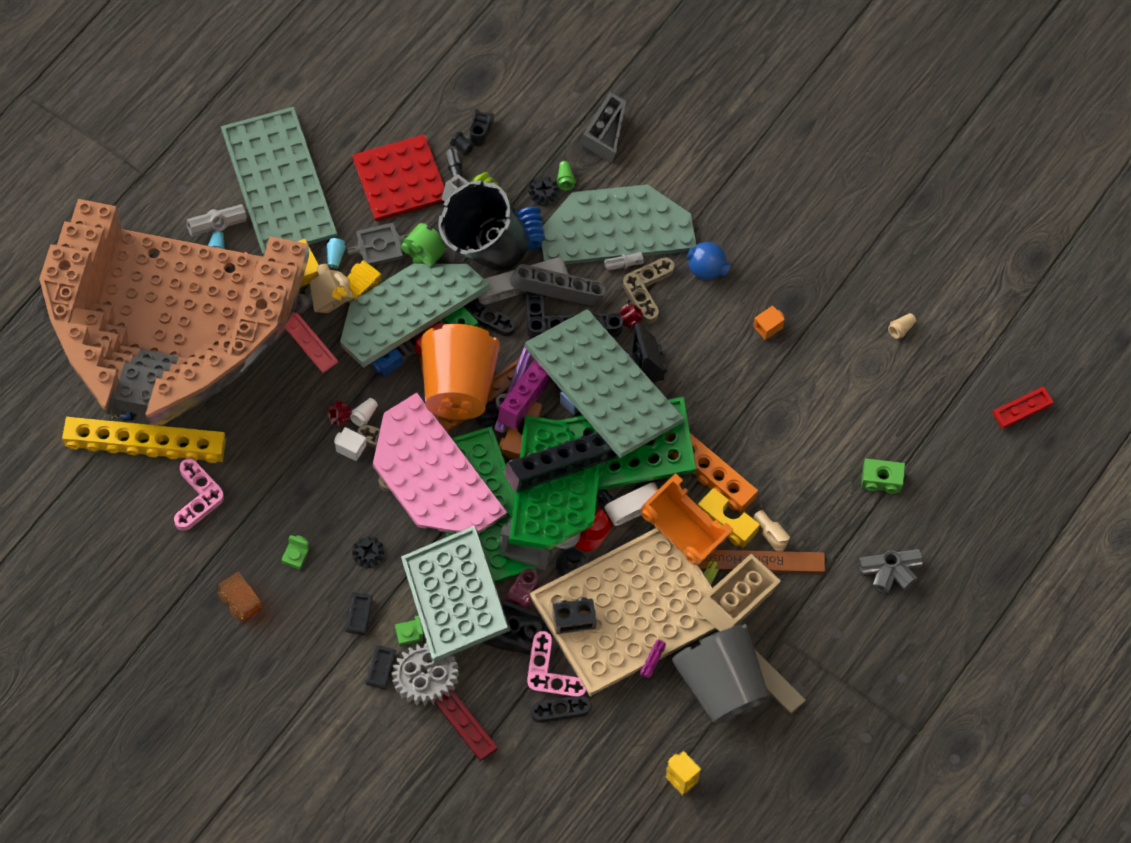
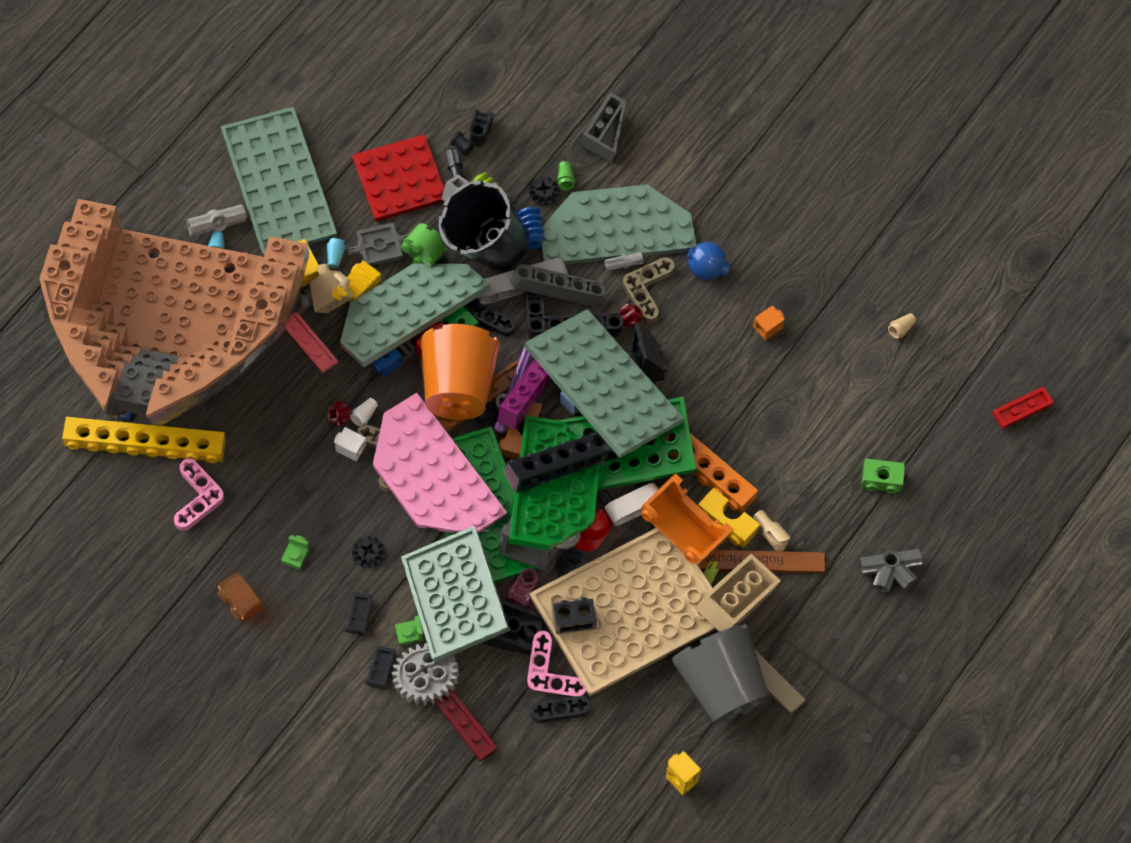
(653, 658): magenta axle -> none

